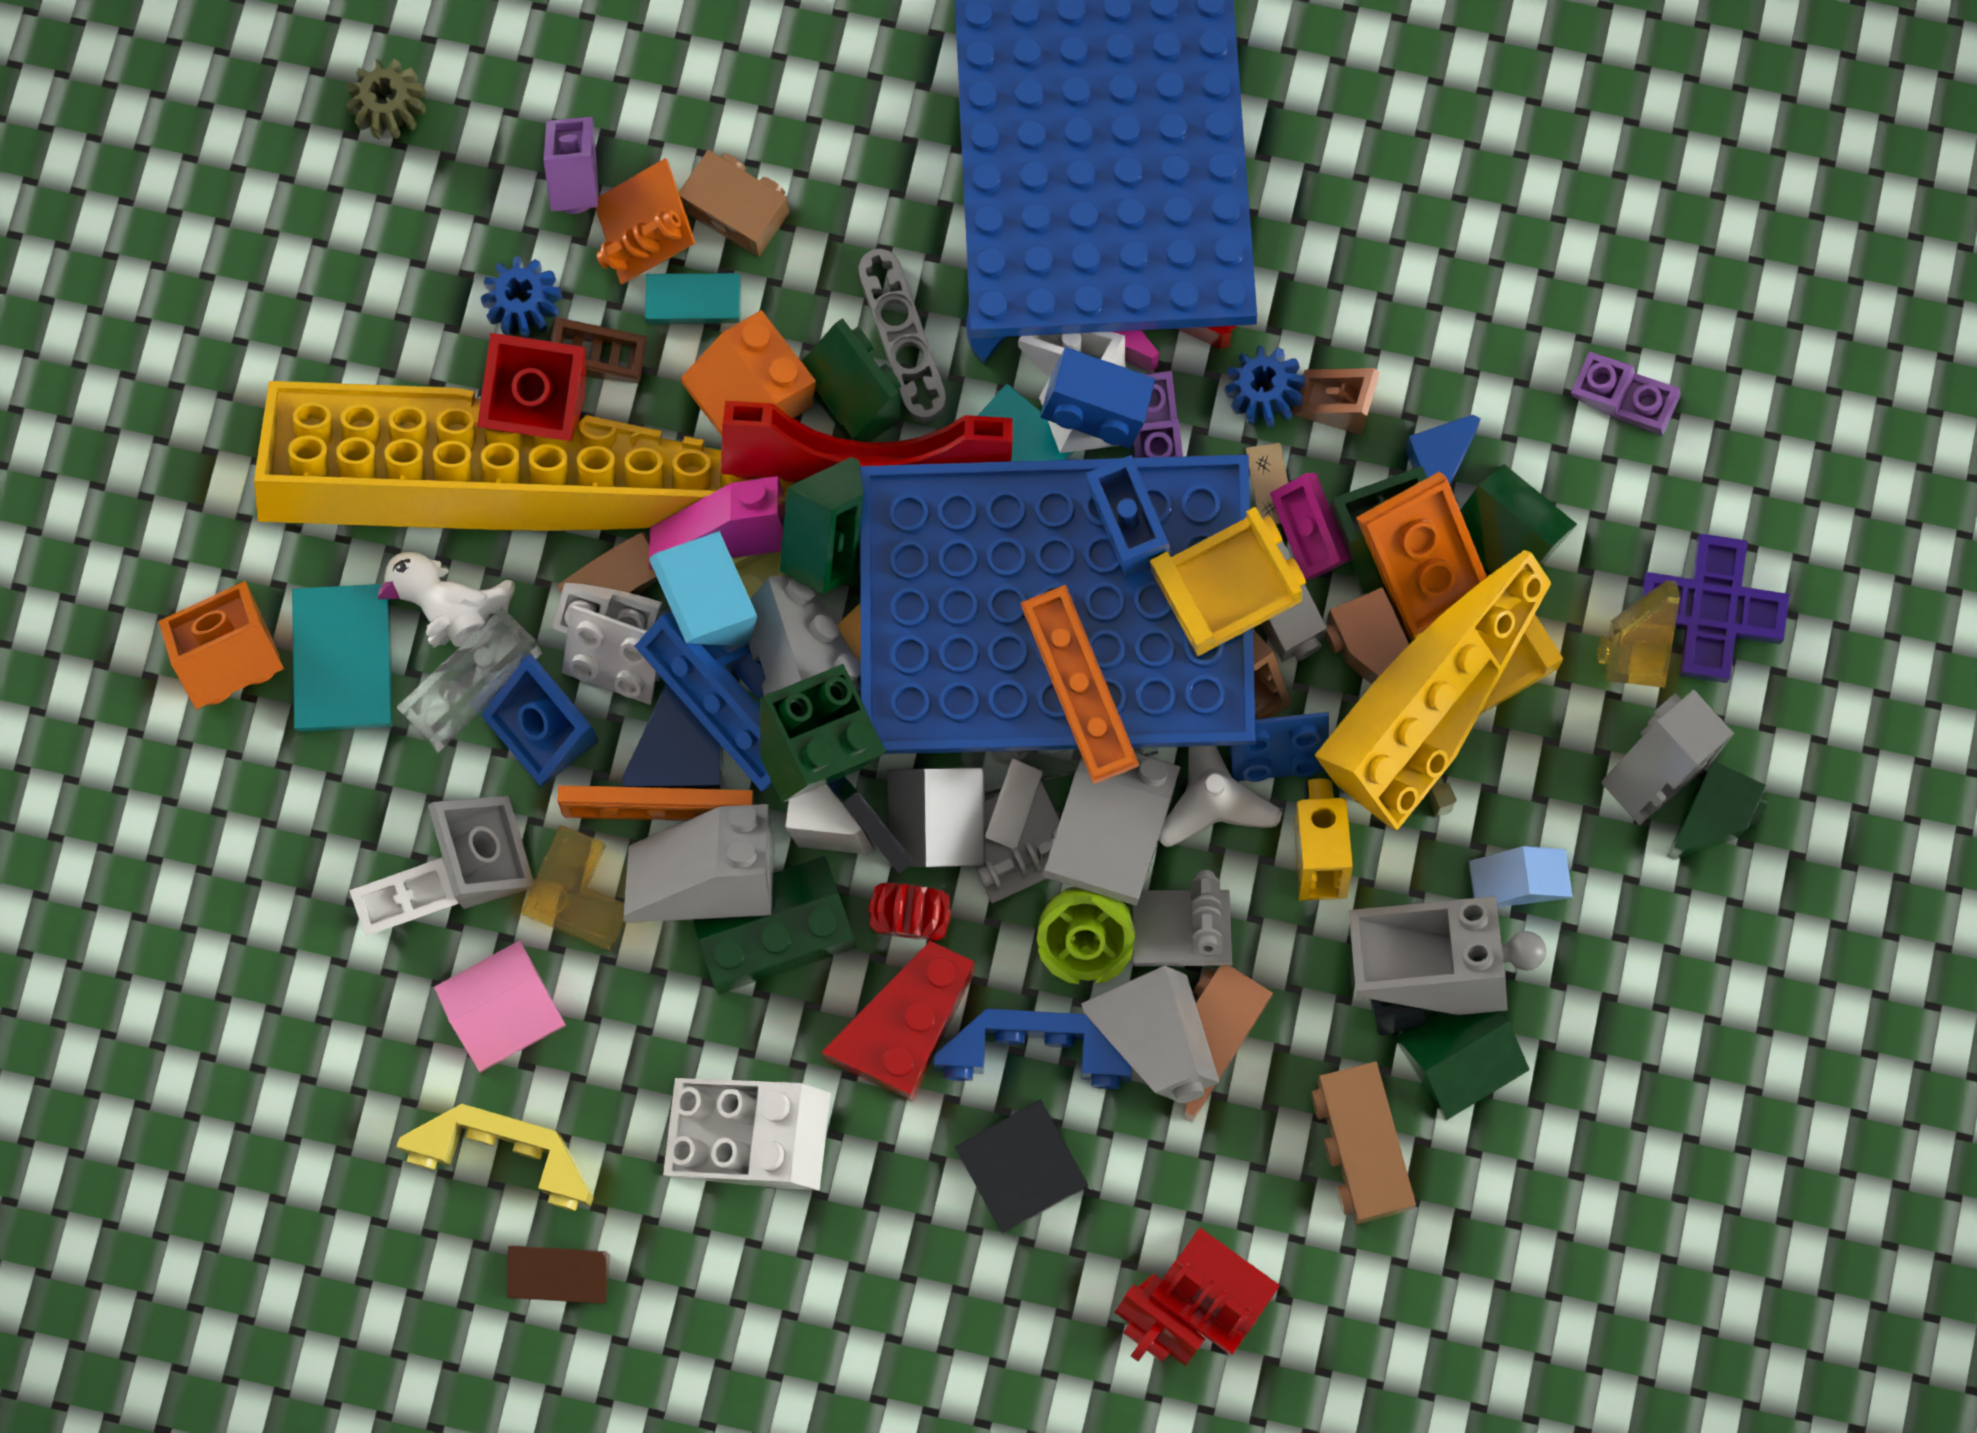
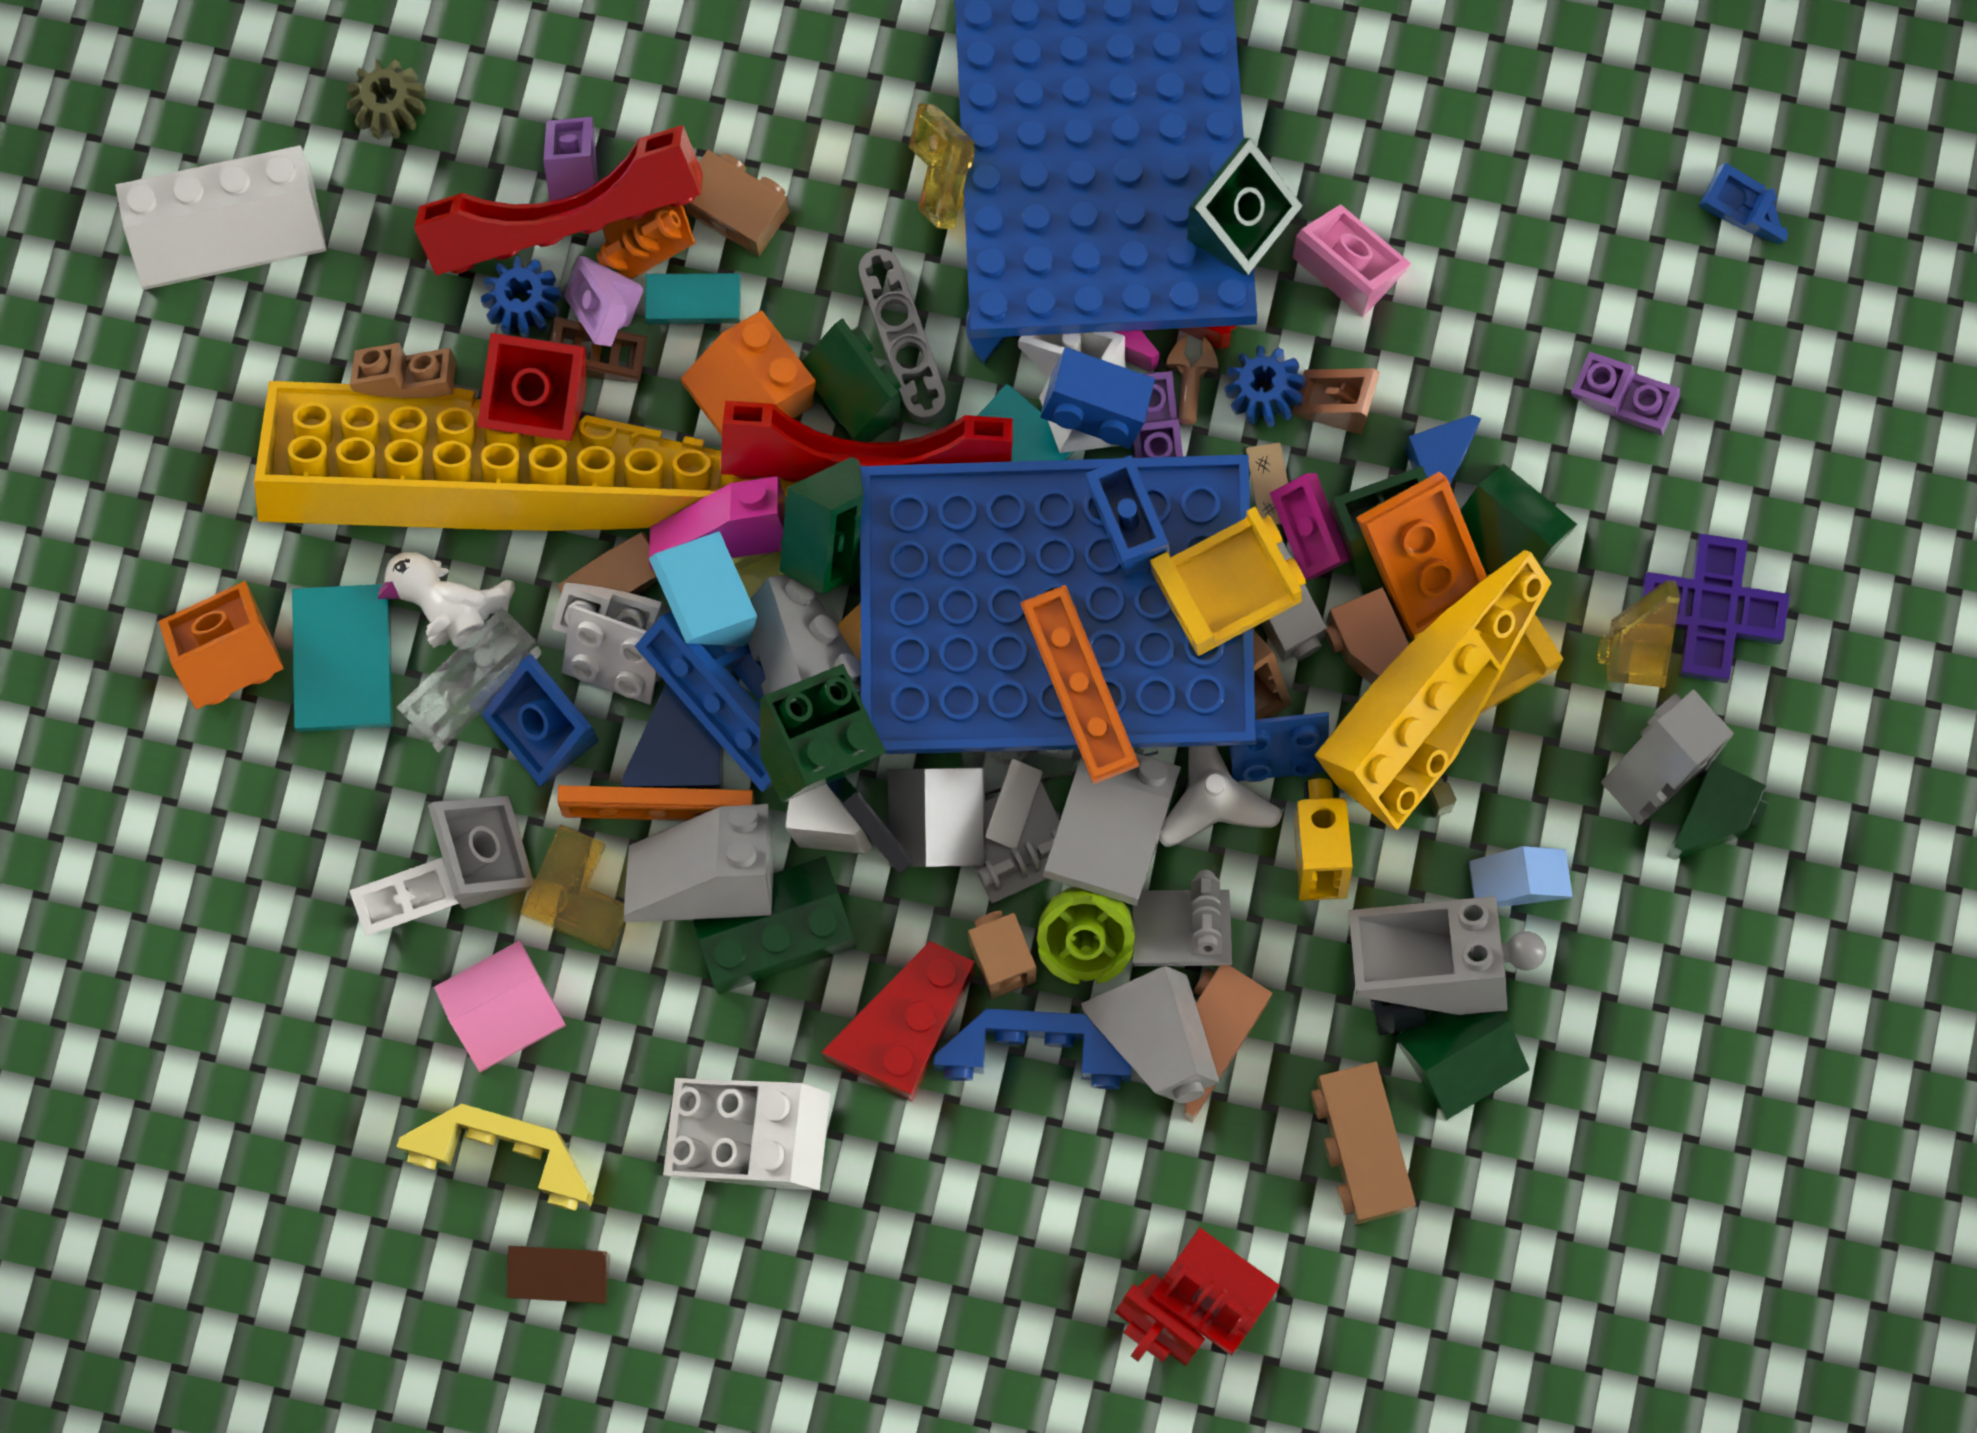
(221, 217): none -> white slope
(391, 373): none -> medium nougat slope
(473, 230): none -> red arch
(601, 299): none -> lavender slope
(909, 911): red gear -> none
(948, 156): none -> clear yellow plate
(1001, 954): none -> medium nougat brick
(1021, 1166): black tile -> none
(1191, 377): none -> medium nougat bar
(1242, 209): none -> dark green slope
(1349, 258): none -> bright pink slope
(1743, 204): none -> blue slope

